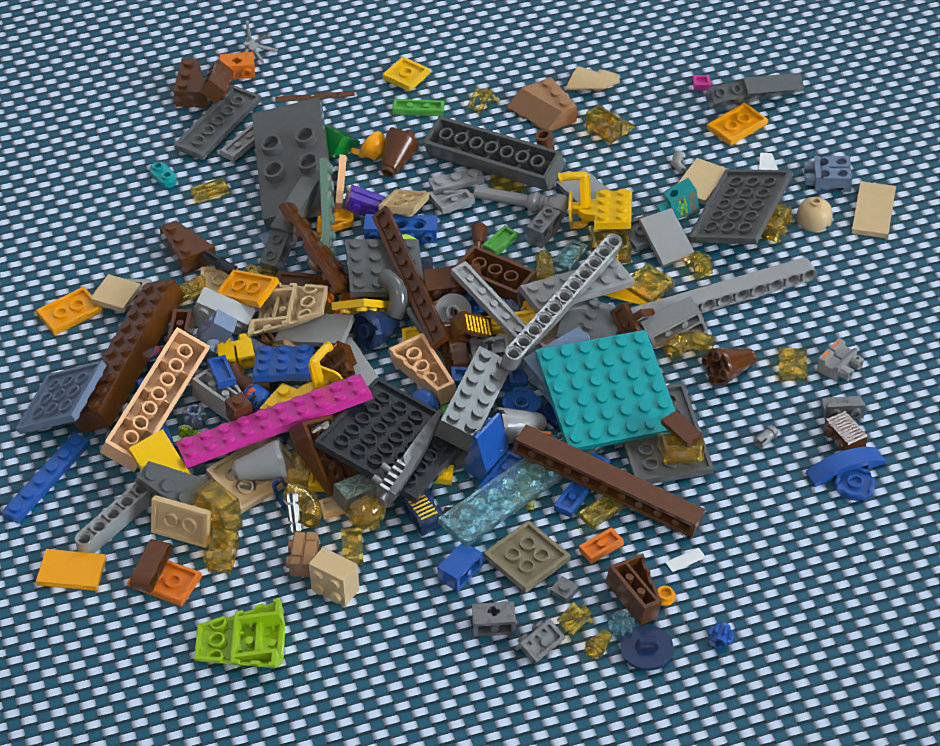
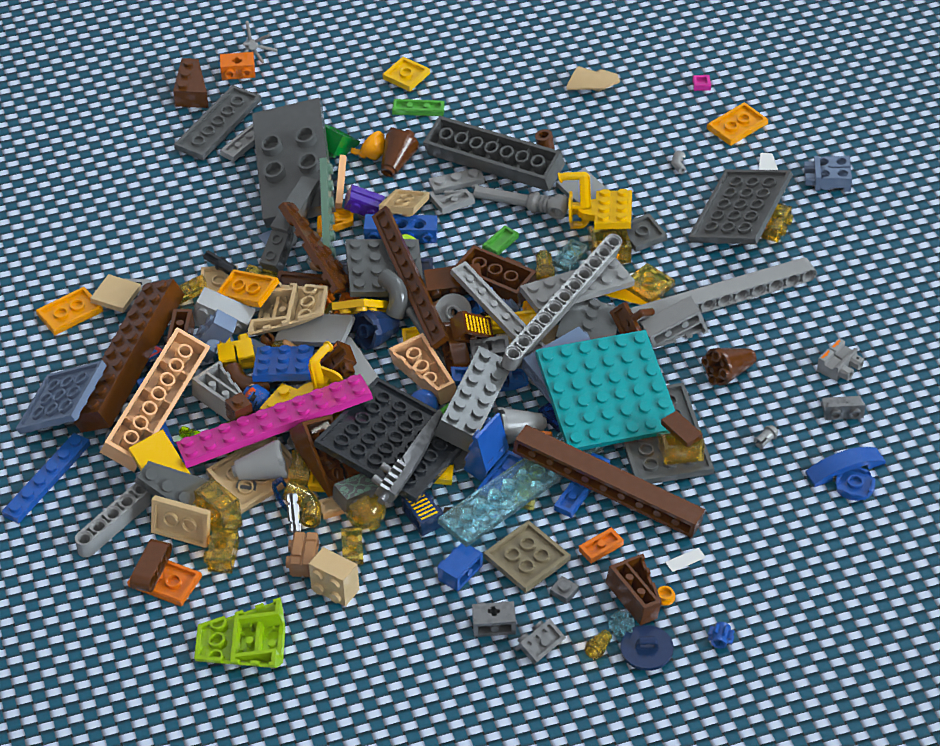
(71, 569): light orange tile -> none
(163, 175): teal plate -> none
(185, 246): reddish brown wedge -> none
(194, 416): sand blue gear -> none
(209, 190): clear yellow tile -> none
(217, 81): reddish brown brick -> none
(221, 372): blue tile -> none
(308, 97): reddish brown piece -> none
(478, 233): reddish brown cone -> none
(484, 95): clear yellow bracket -> none
(506, 184): clear yellow piece -> none
(522, 394): blue plate -> none
(543, 227): flat silver brick -> none
(544, 105): medium nougat wedge -> none
(575, 618): clear yellow bracket -> none
(600, 511): clear yellow plate -> none
(607, 124): clear yellow slope -> none
(666, 237): light grey tile -> none
(681, 199): teal torso -> none
(687, 341): clear yellow cylinder -> none
(700, 263): clear yellow bracket -> none
(704, 178): tan tile -> none
(753, 89): dark grey brick -> none
(792, 364): clear yellow plate -> none
(814, 214): tan cylinder -> none
(844, 432): brick -> none
(873, 210): tan tile -> none

